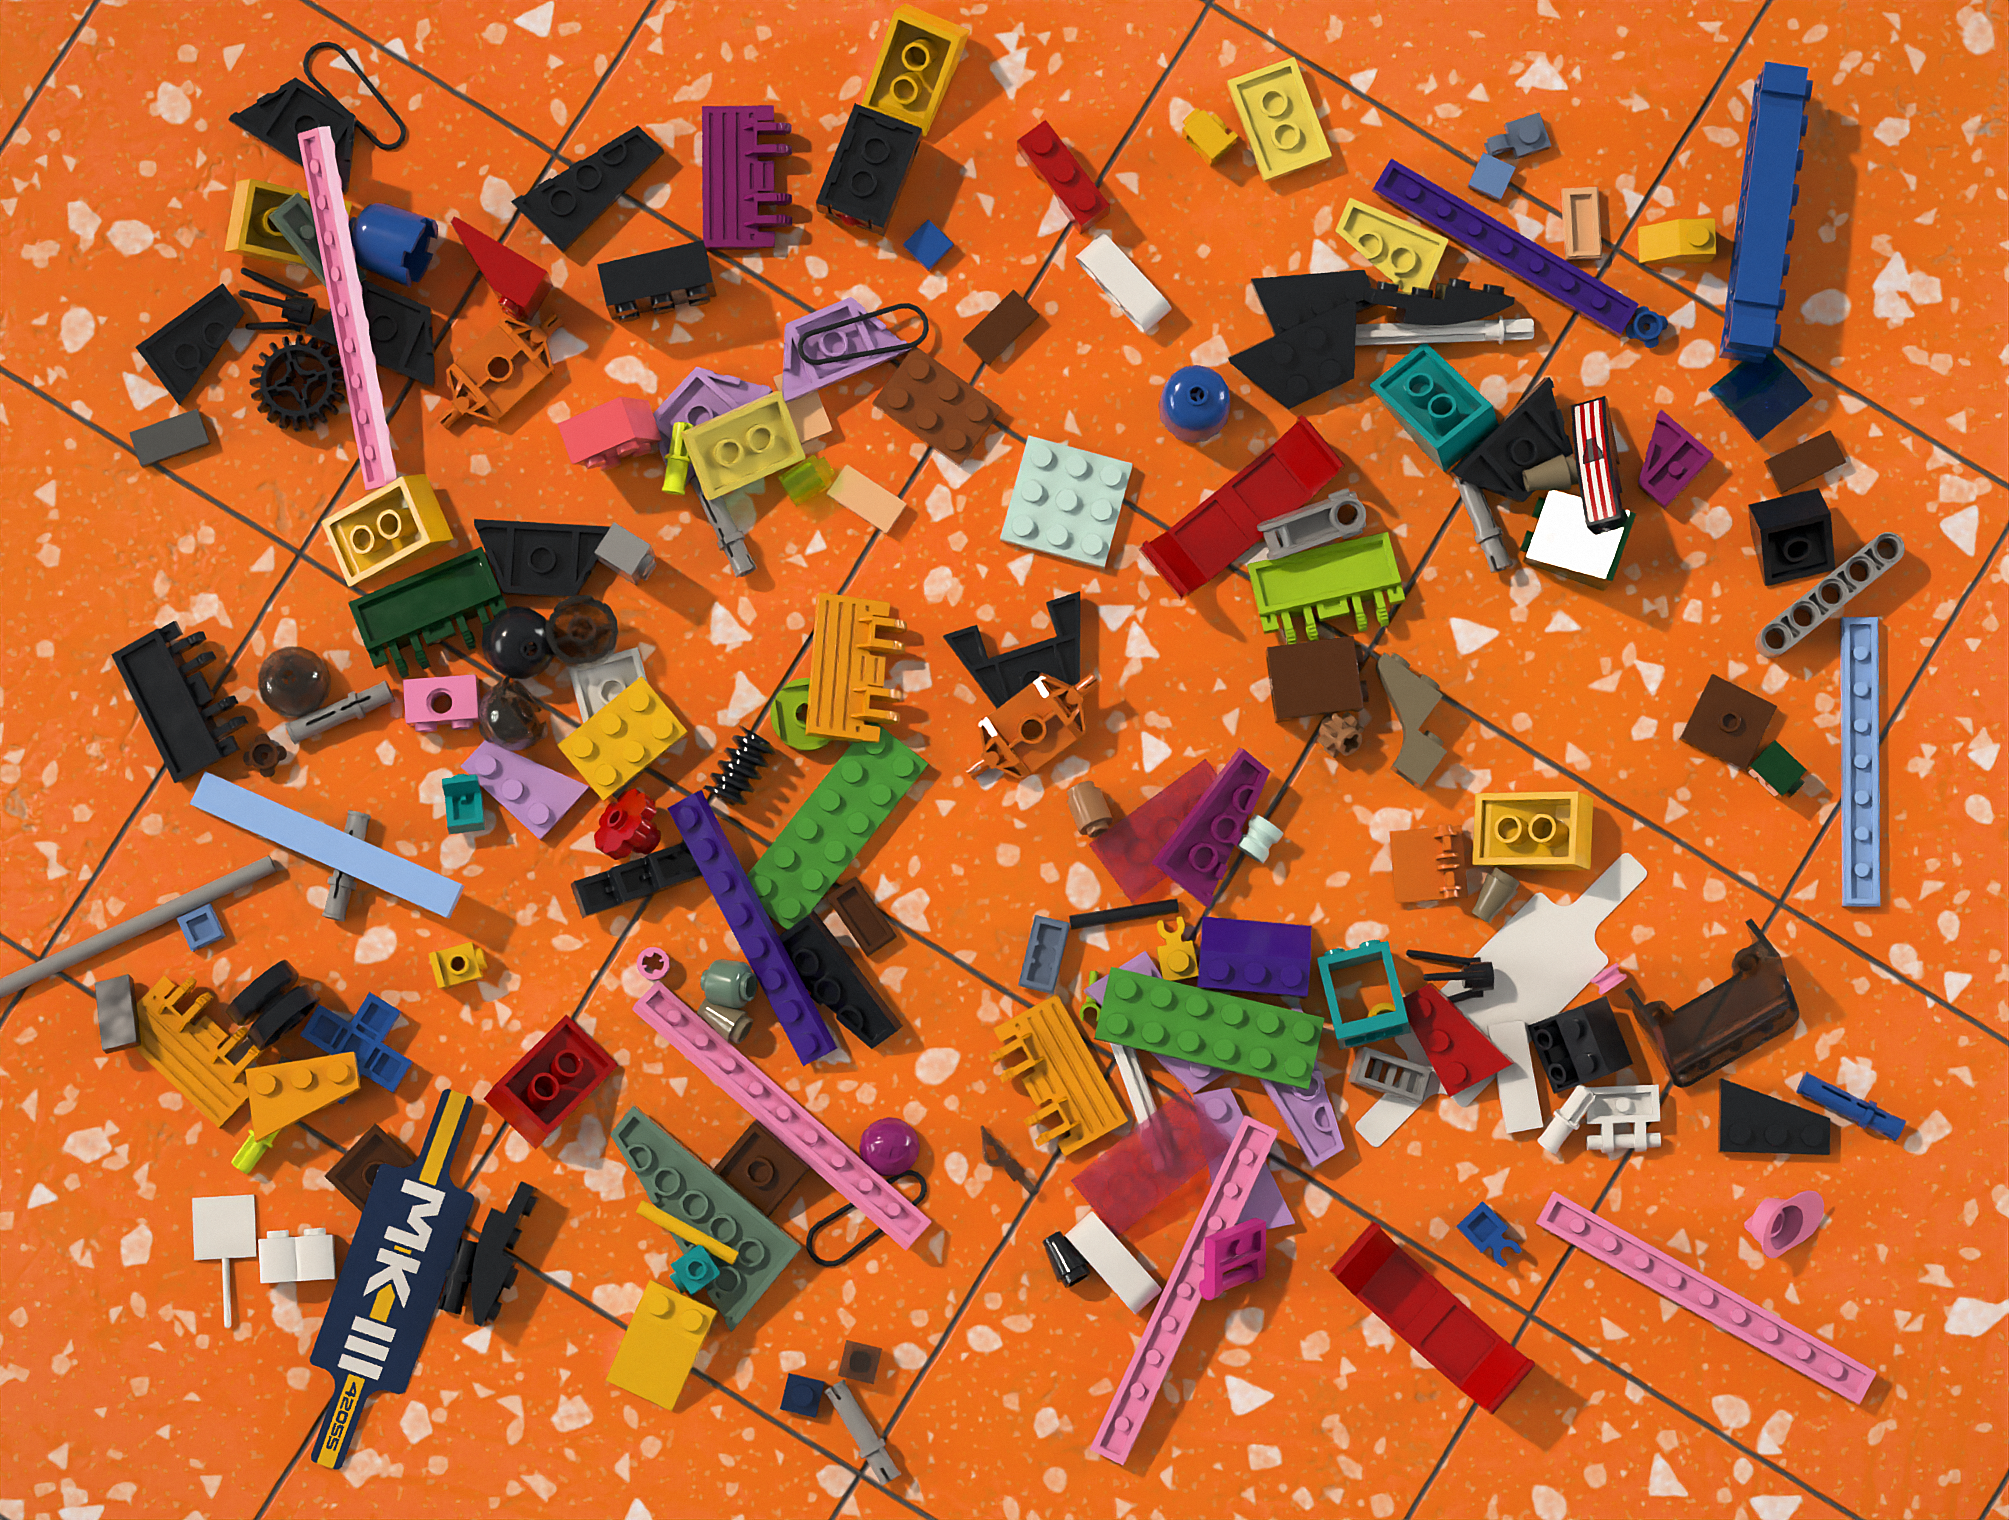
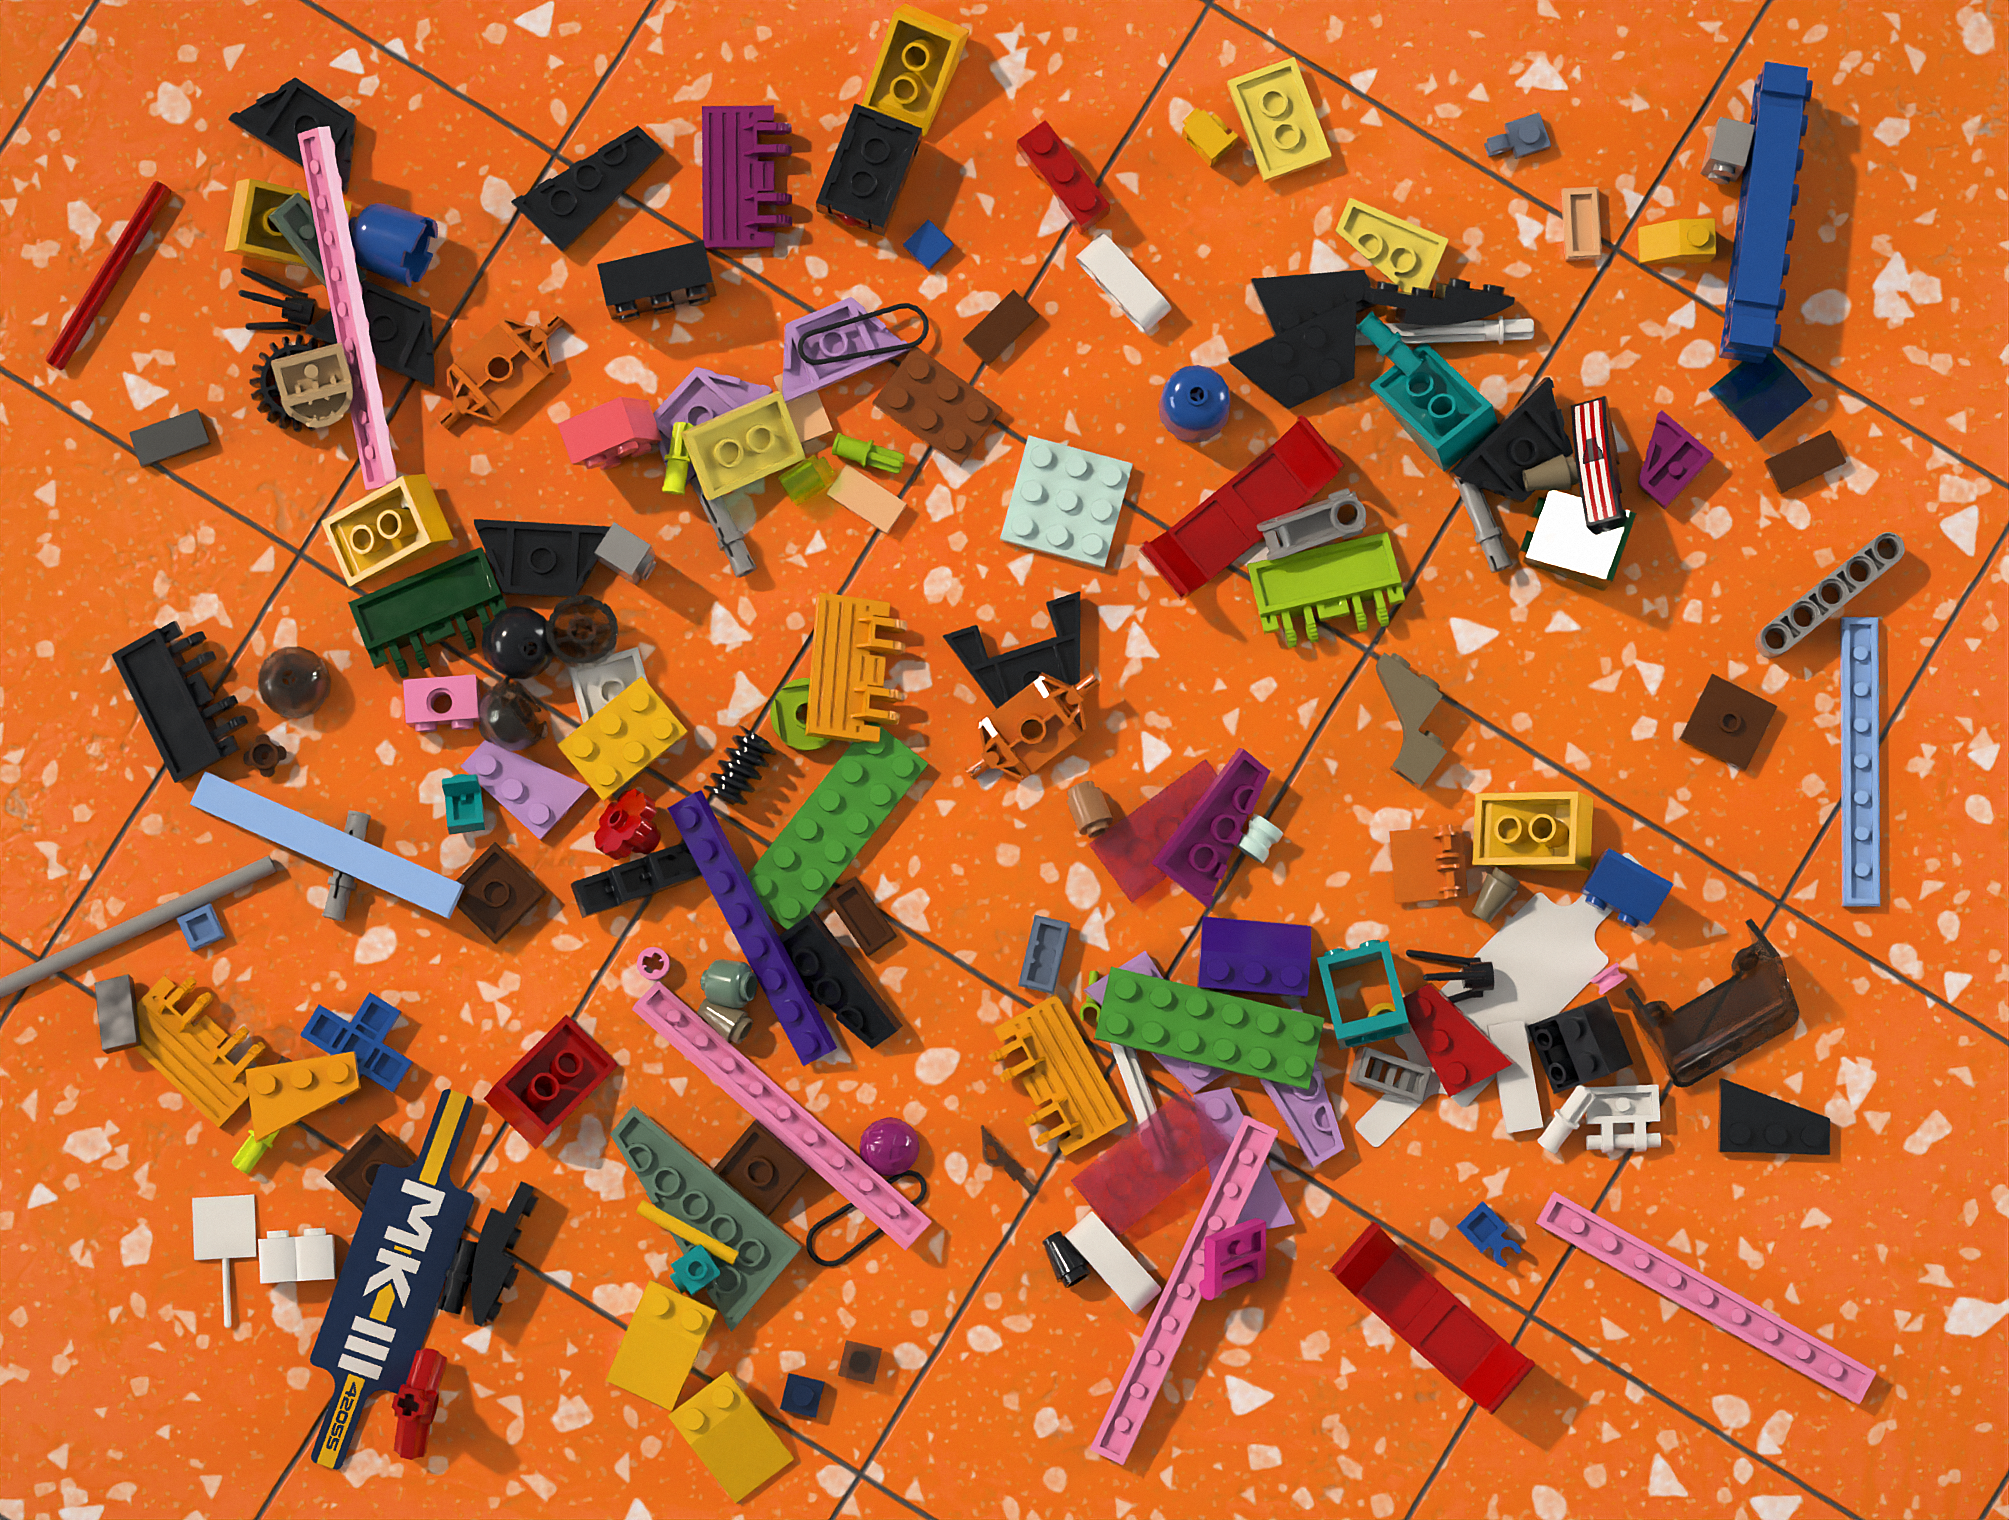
(108, 275): none -> red axle
(191, 341): black wing -> none
(273, 1004): black wheel -> none
(315, 385): none -> tan slope
(354, 706): light grey pin -> none
(368, 84): black piece -> none
(418, 1403): none -> red piece
(442, 967): yellow brick -> none
(497, 893): none -> reddish brown plate
(513, 279): red slope -> none
(731, 1436): none -> yellow slope
(864, 1435): light grey pin -> none
(868, 453): none -> lime axle
(1124, 914): black bar -> none
(1176, 958): yellow plate -> none
(1316, 678): reddish brown panel -> none
(1340, 734): medium nougat gear -> none
(1389, 344): none -> teal pin
(1491, 177): medium blue tile -> none
(1505, 247): dark purple plate -> none
(1625, 889): none -> blue slope
(1656, 323): blue plate -> none
(1727, 150): none -> light grey brick
(1777, 771): dark green brick -> none
(1785, 1223): bright pink piece -> none
(1792, 536): black slope -> none
(1863, 1112): blue pin -> none

